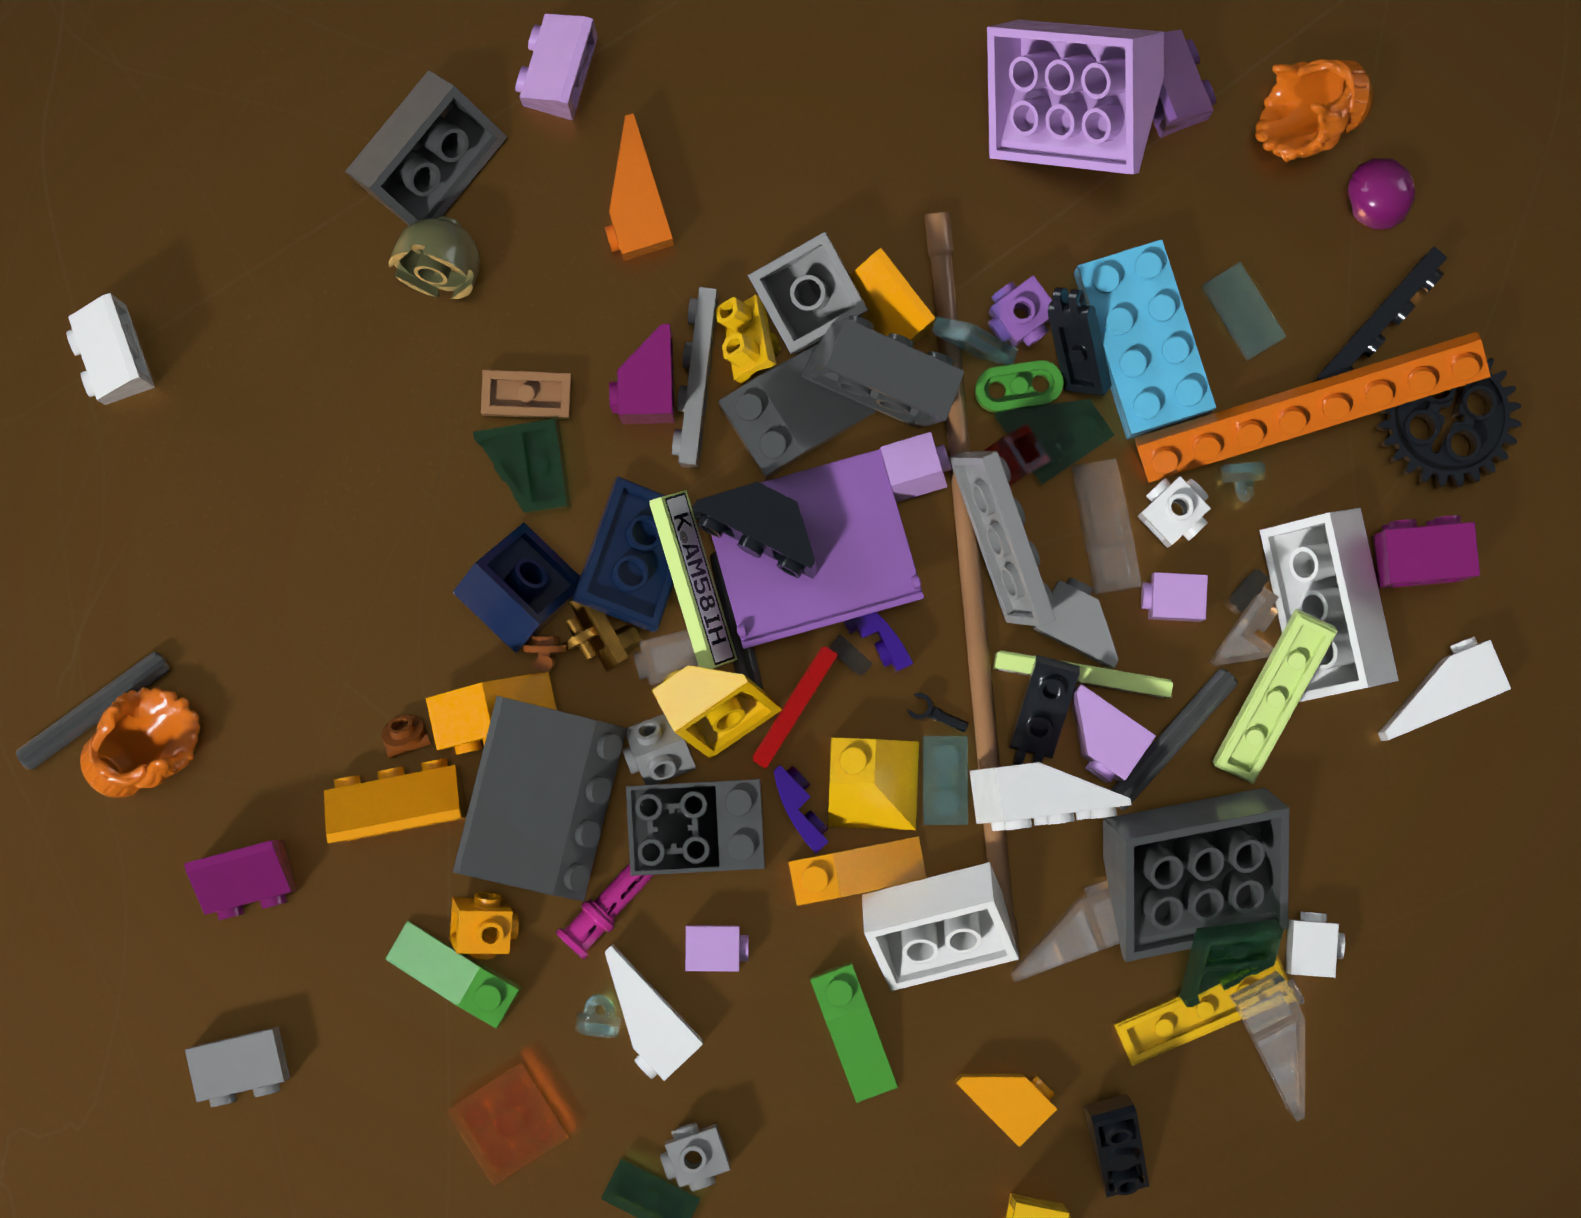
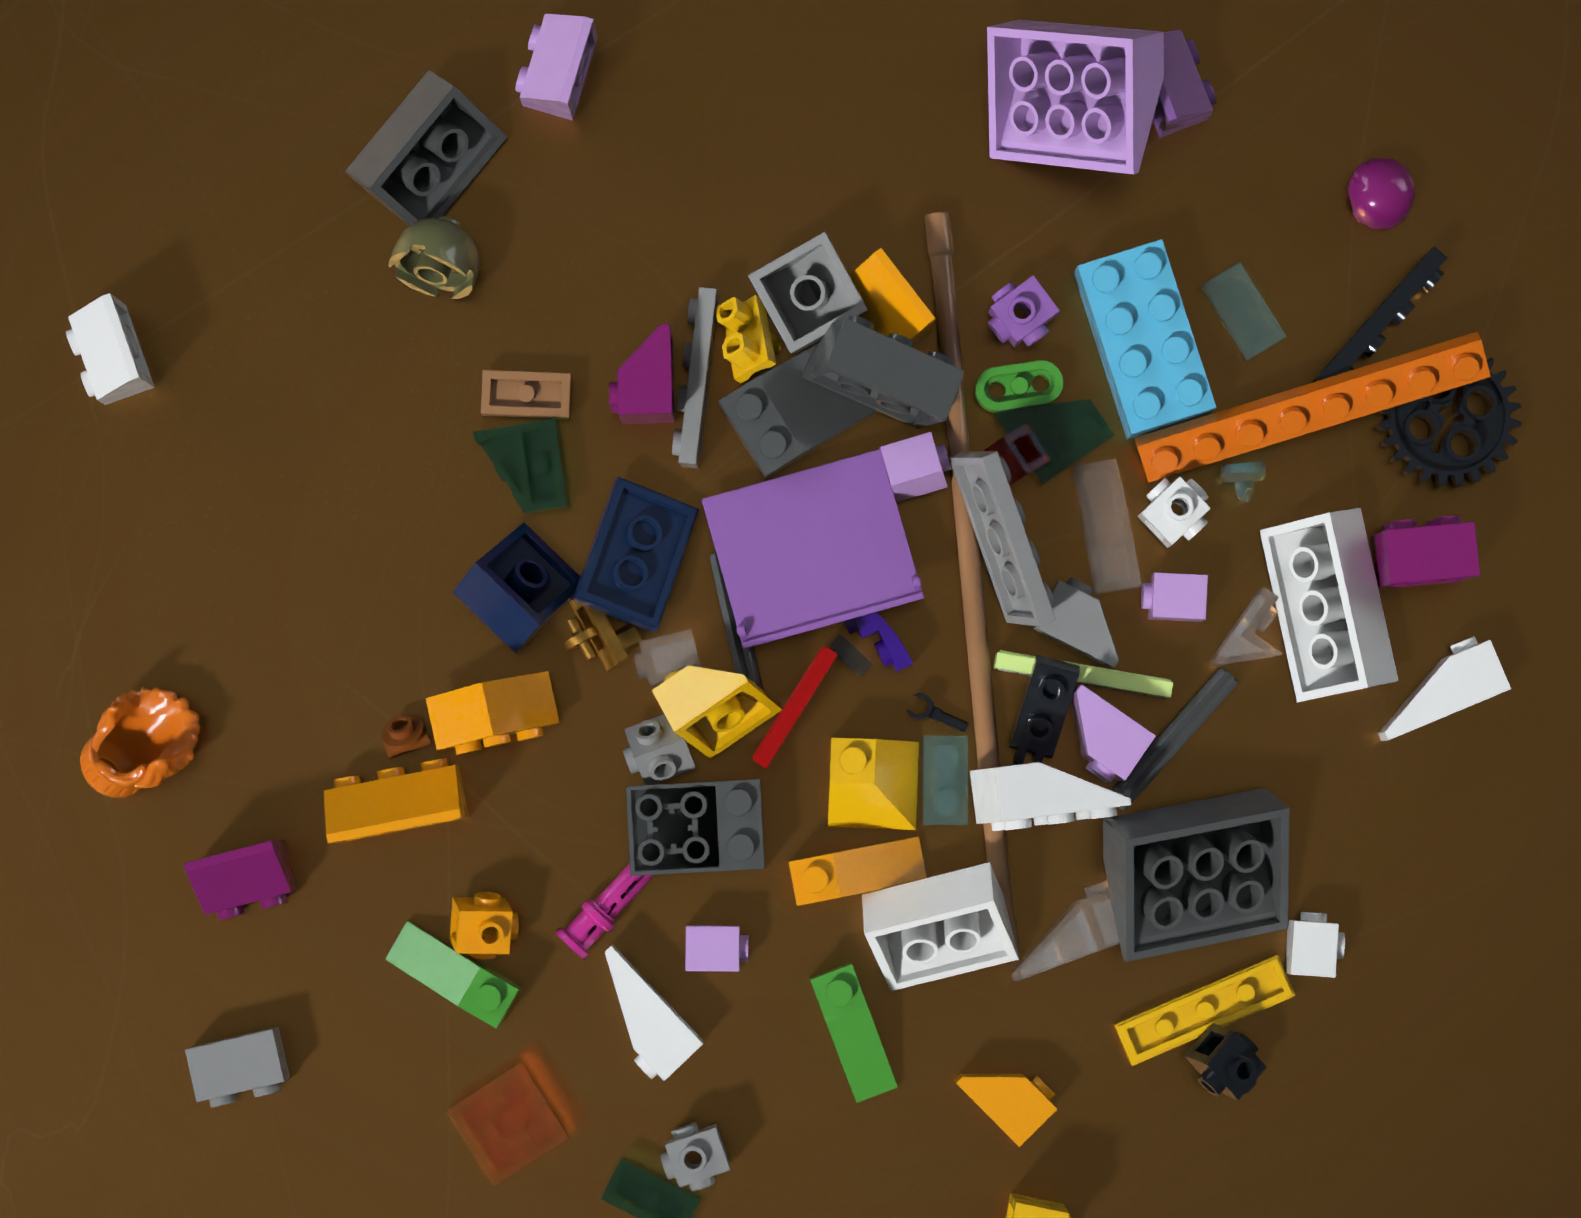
(90, 711): dark grey axle -> none
(539, 799): dark grey slope -> none
(545, 646): dark orange plate -> none
(598, 1024): clear light blue tile -> none
(635, 205): orange slope -> none
(693, 580): tile -> none
(762, 524): black slope -> none
(793, 795): dark purple slope -> none
(974, 340): clear light blue tile -> none
(1078, 343): black hinge -> none
(1117, 1145): black slope -> none
(1226, 1062): none -> black brick
(1229, 955): clear green wing -> none
(1246, 591): clear smoke tile -> none
(1274, 696): yellowish green tile -> none
(1278, 1032): clear slope -> none
(1313, 106): orange hair -> none

